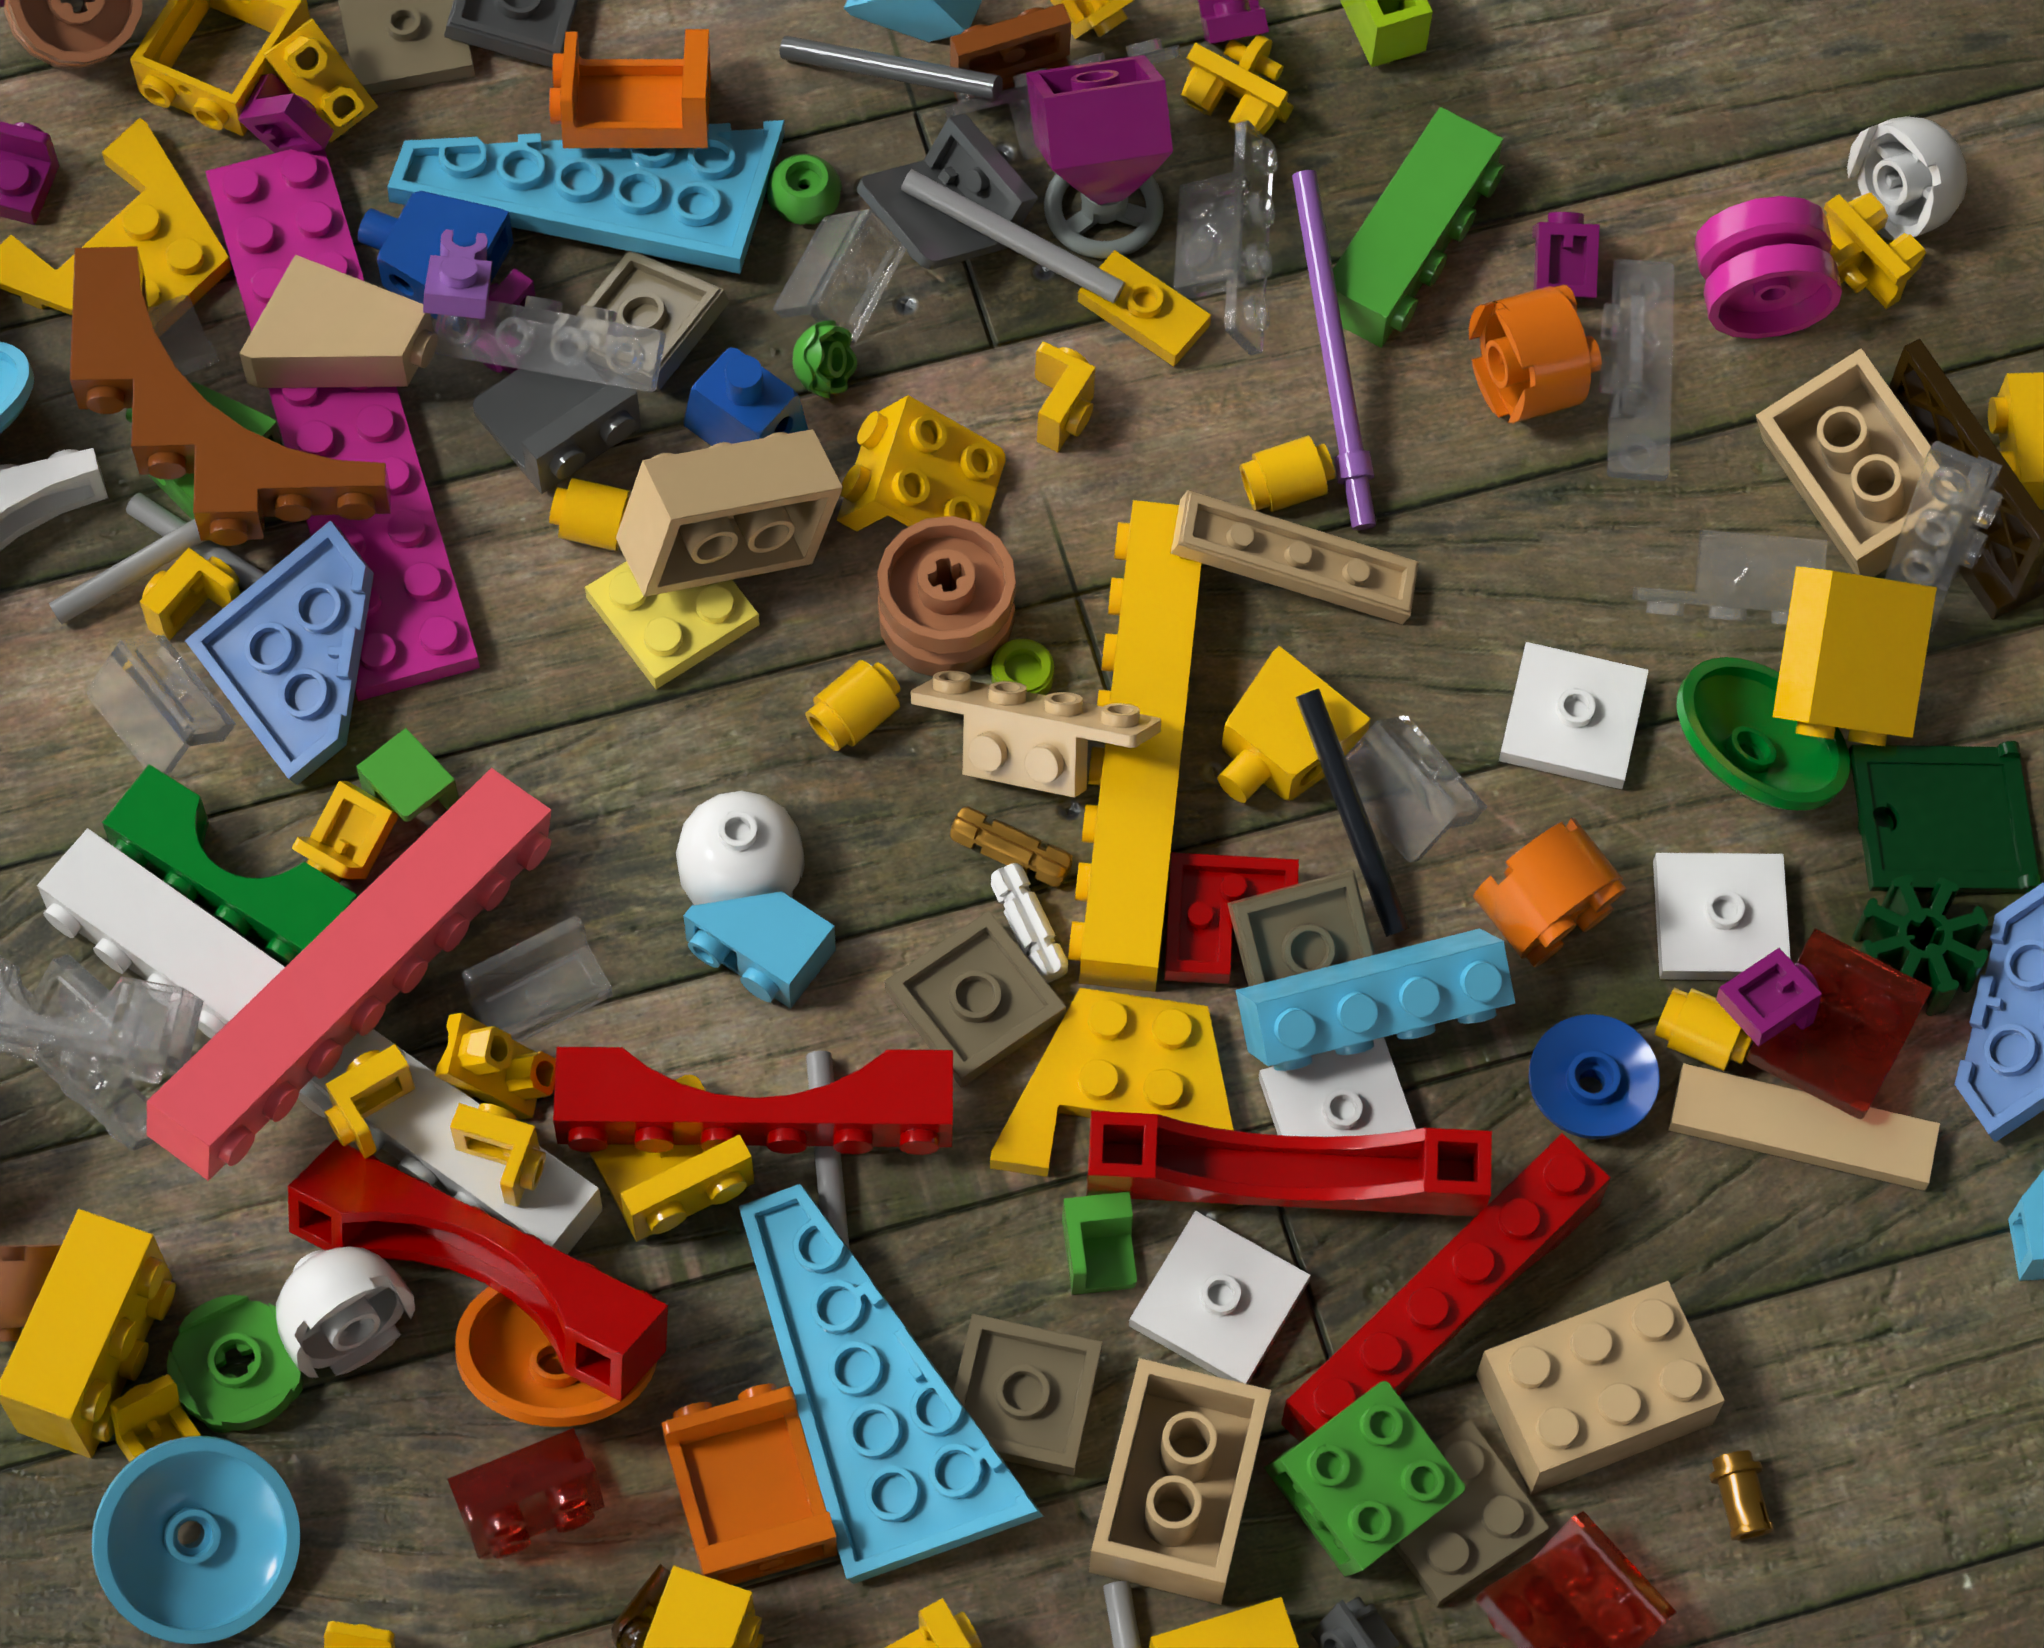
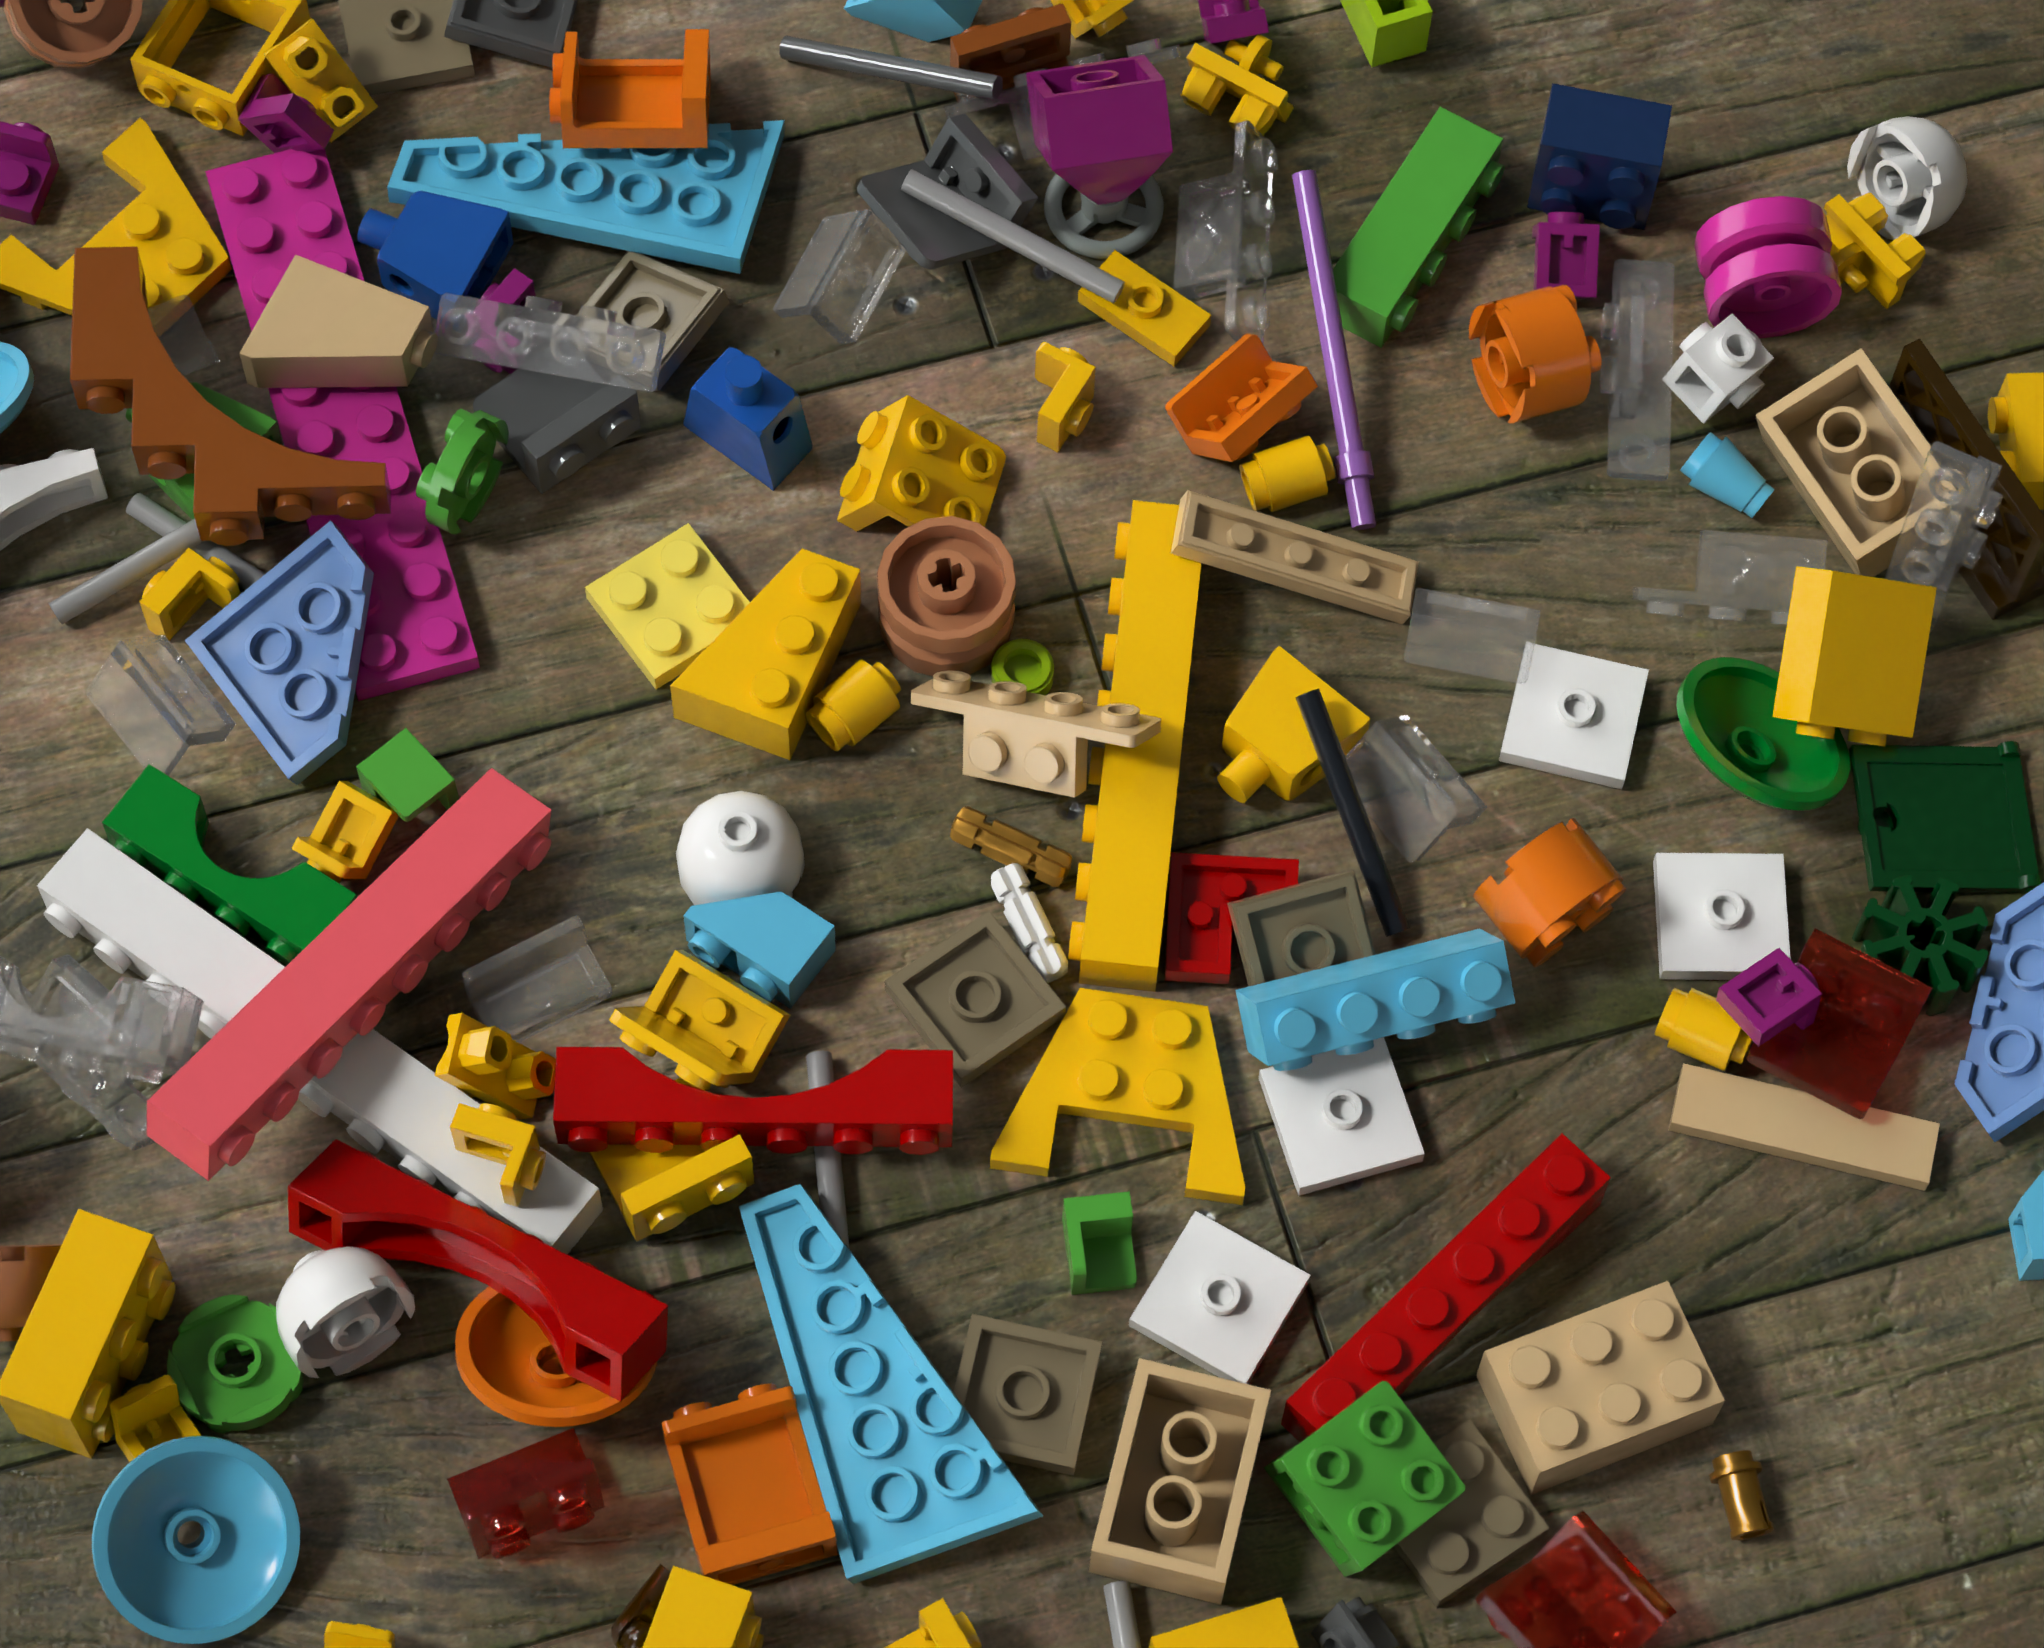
(366, 1087): yellow bracket -> none
(458, 279): medium lavender plate -> none
(465, 470): none -> bright green plate
(589, 513): yellow brick -> none
(703, 1024): none -> yellow bracket
(728, 512): tan brick -> none
(772, 657): none -> yellow wedge
(805, 205): bright green plate -> none
(824, 358): bright green plate -> none
(1238, 400): none -> orange bracket
(1385, 1172): red arch -> none
(1471, 636): none -> clear panel
(1596, 1049): blue dish -> none
(1599, 156): none -> dark blue brick
(1718, 368): none -> white brick
(1726, 475): none -> medium azure cone

